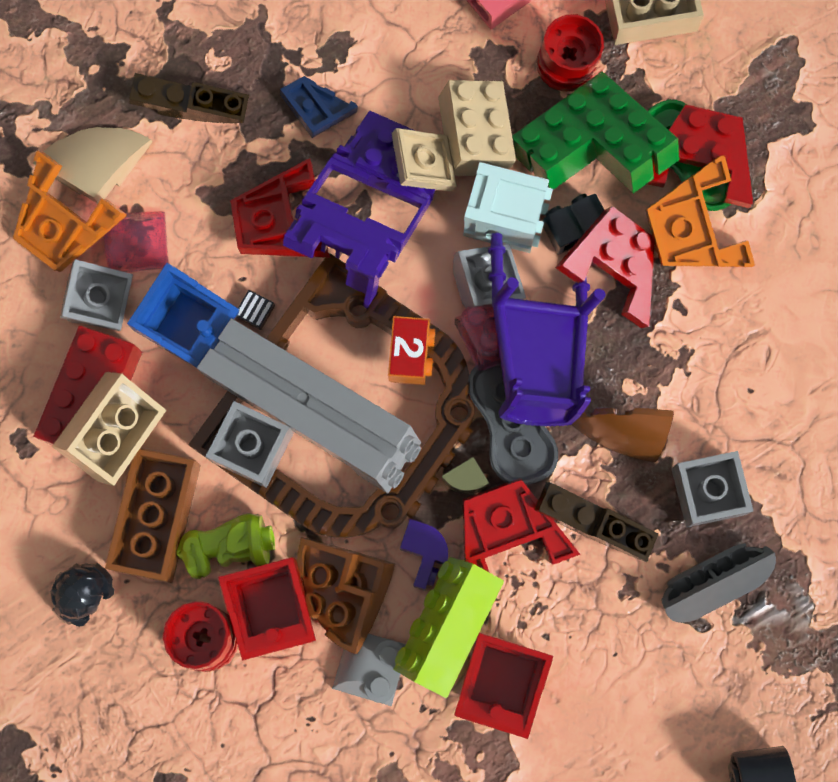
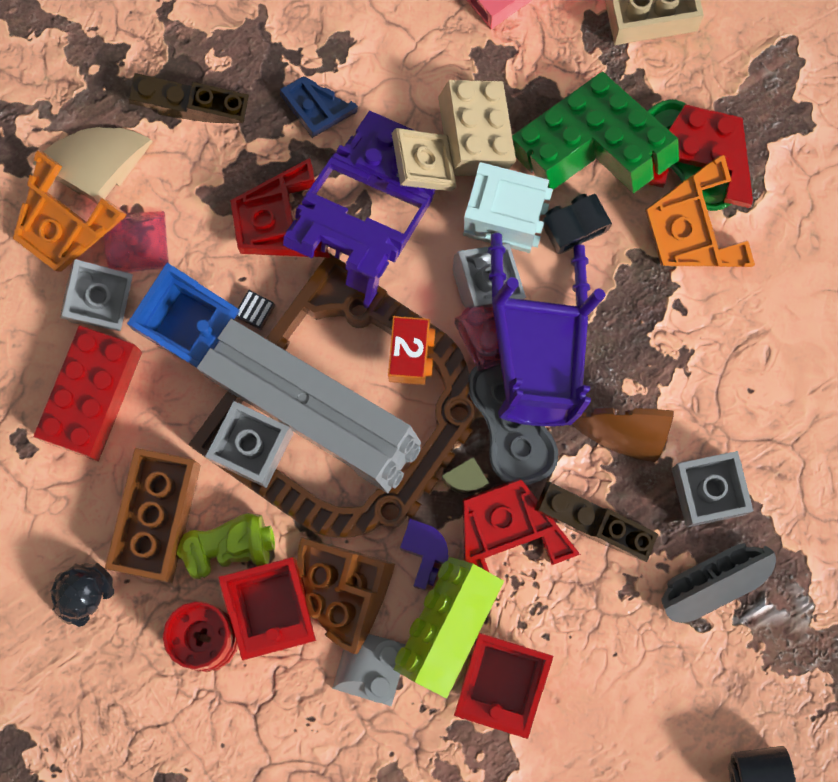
(109, 428): tan brick -> none
(569, 52): red wheel -> none
(621, 251): wing -> none

